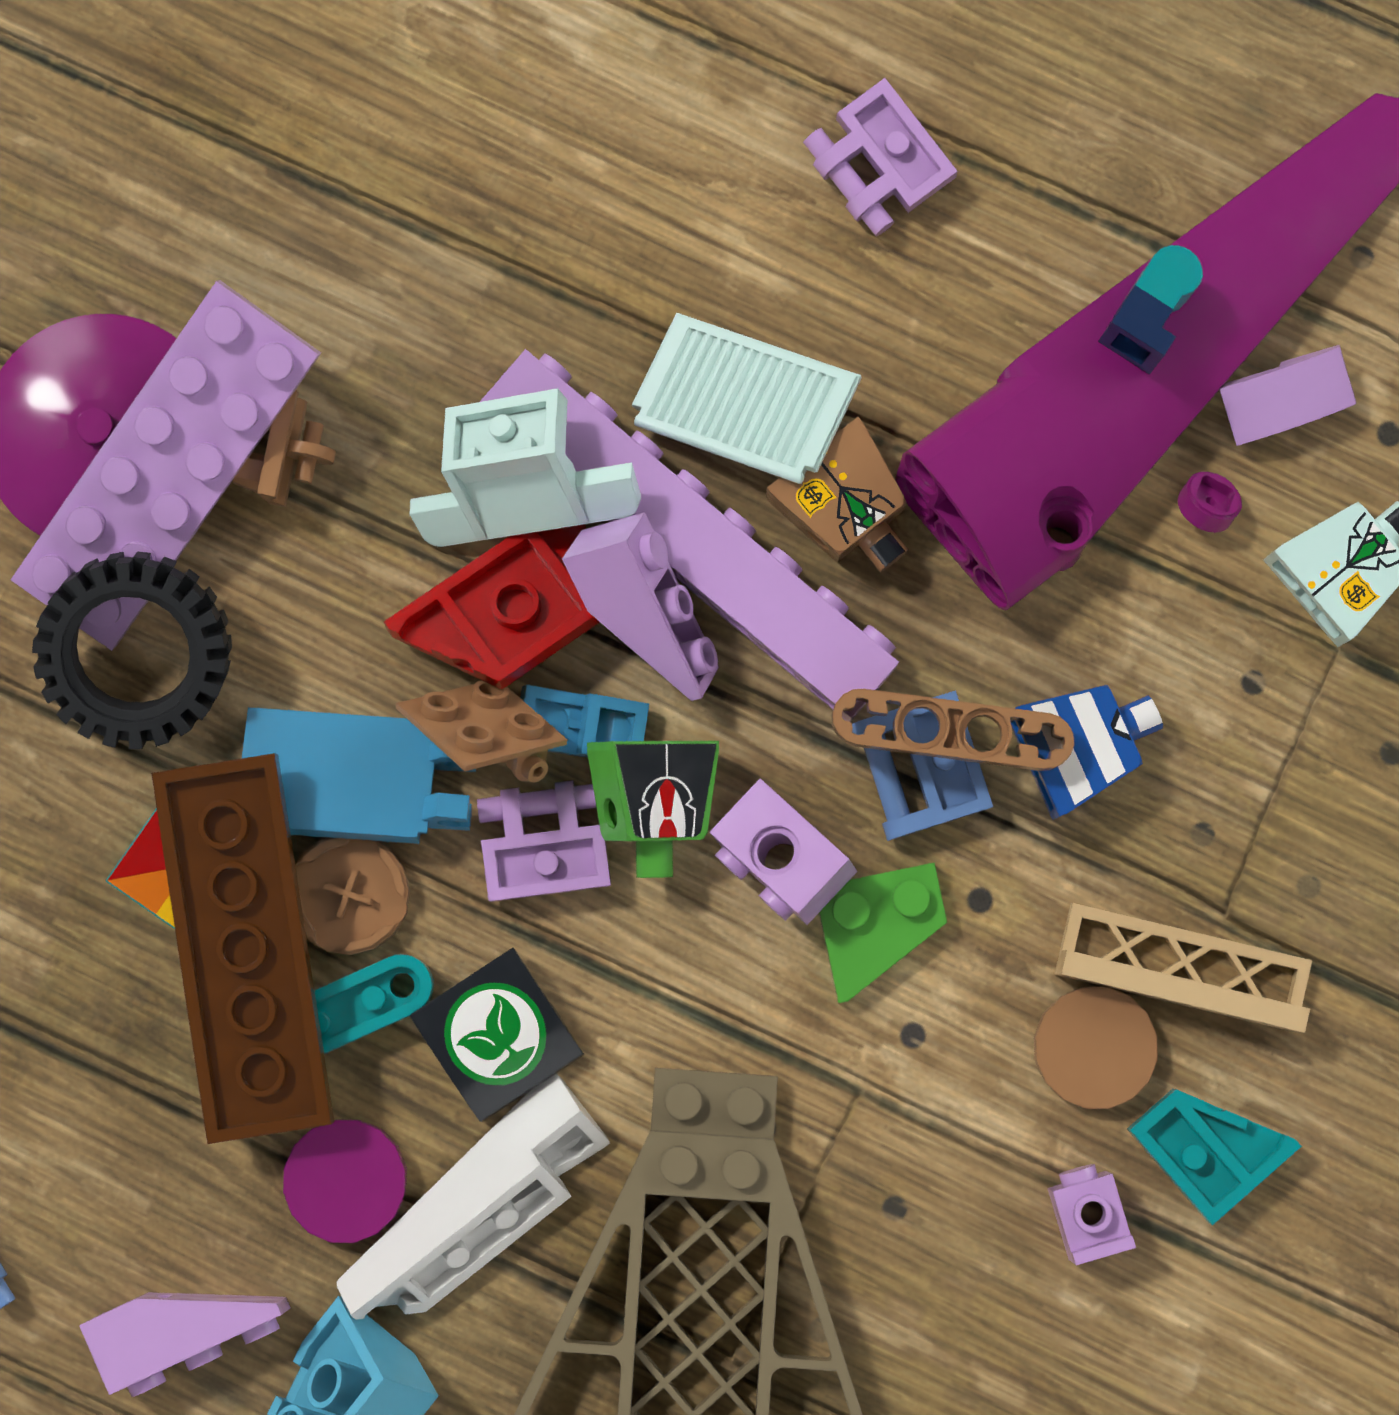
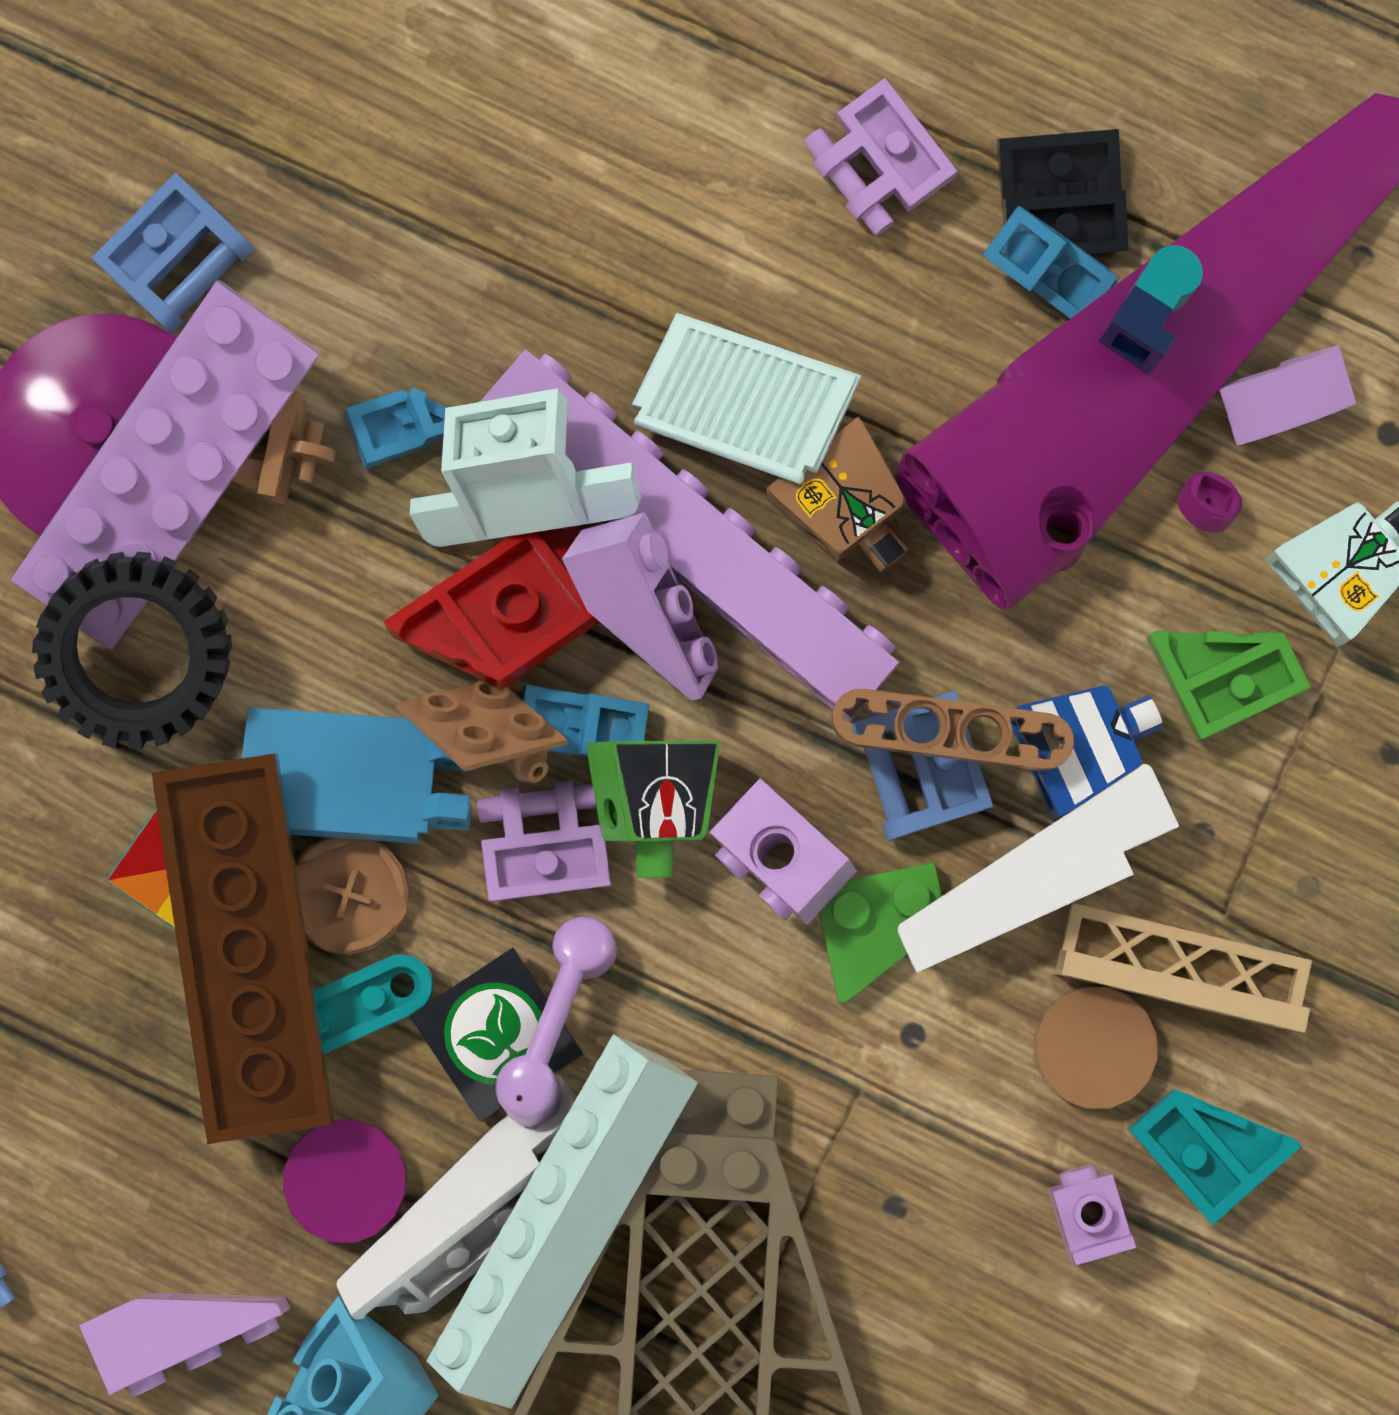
(159, 239): none -> medium blue plate
(394, 426): none -> dark azure slope
(561, 1223): none -> light aqua brick
(584, 951): none -> lavender piece
(1045, 872): none -> white wedge
(1049, 263): none -> dark azure slope
(1068, 184): none -> black slope
(1226, 675): none -> bright green wing

